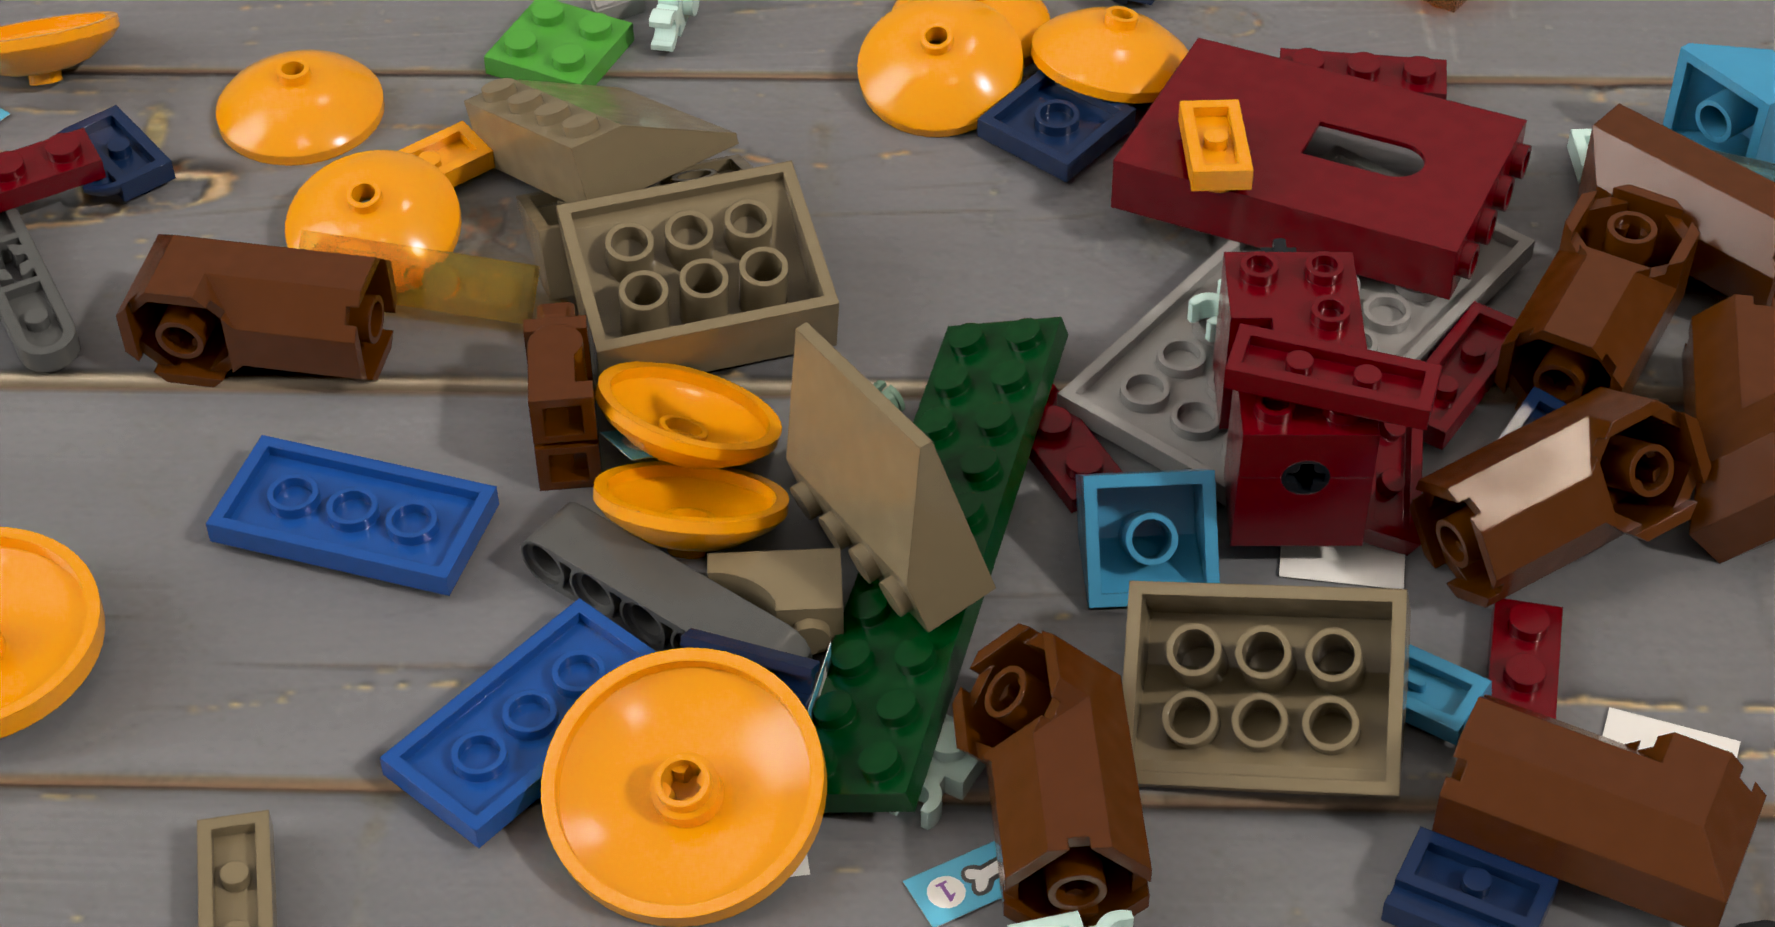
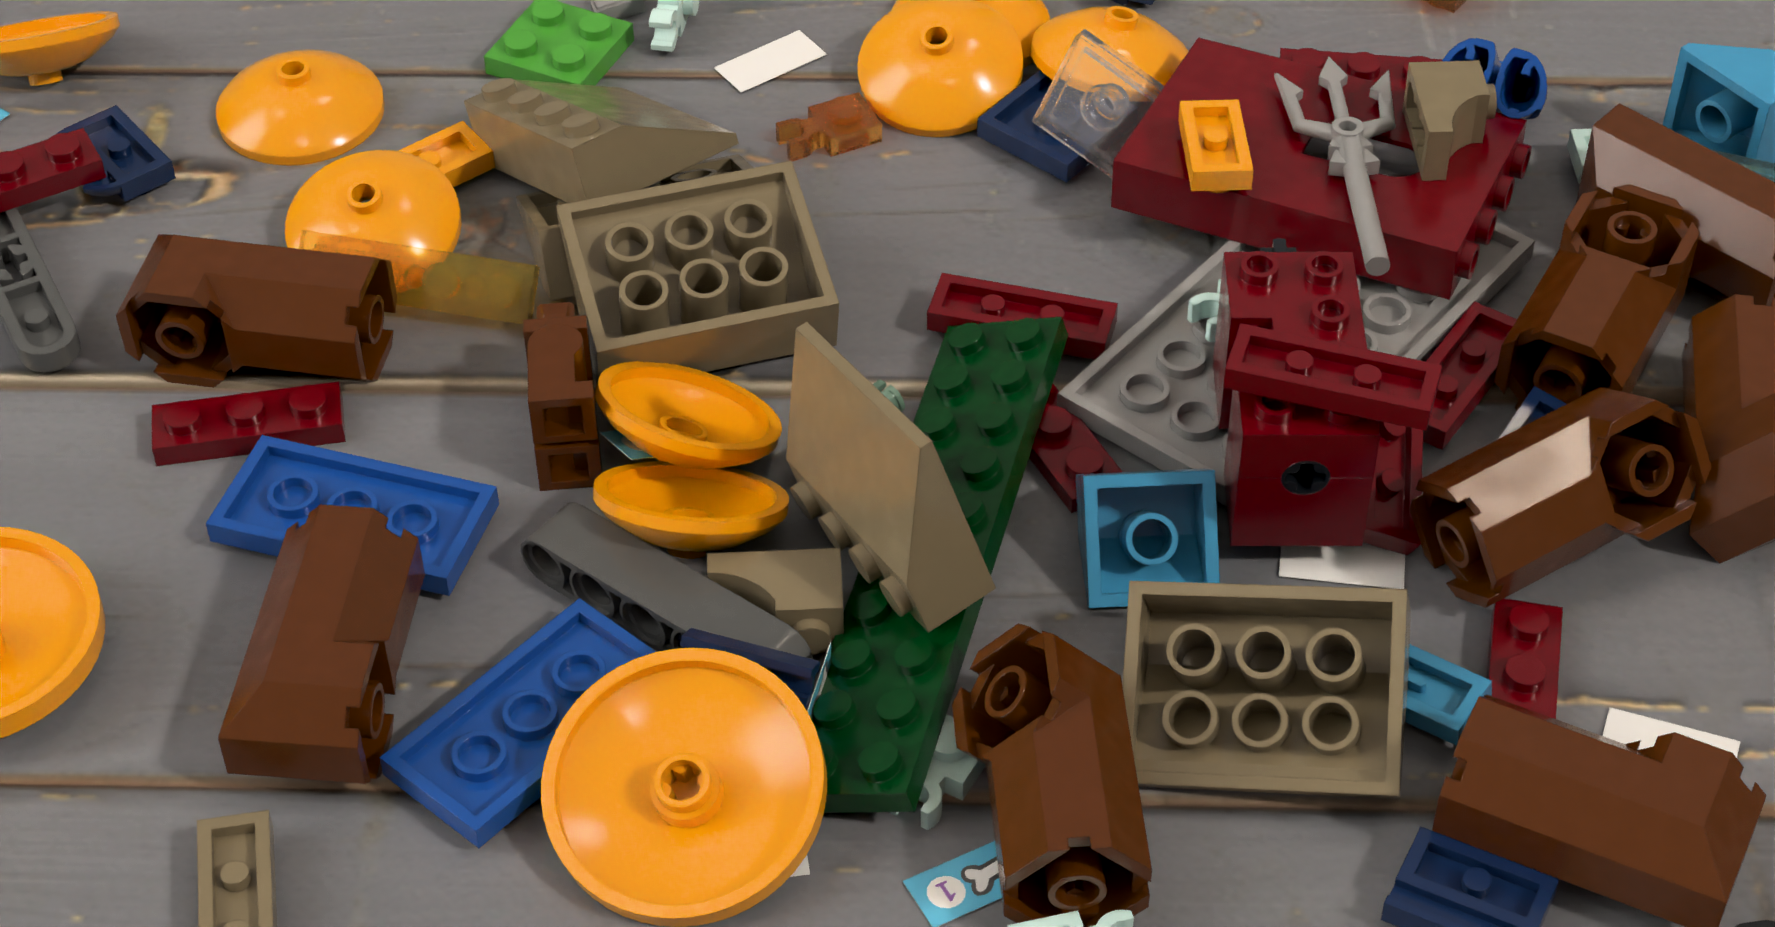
(235, 422): none -> dark red plate
(325, 651): none -> reddish brown brick
(770, 61): none -> white sticker
(836, 125): none -> clear orange plate
(974, 300): none -> dark red plate
(1096, 101): none -> clear plate
(1349, 151): none -> light grey piece
(1445, 111): none -> dark tan arch
(1517, 80): none -> blue piece

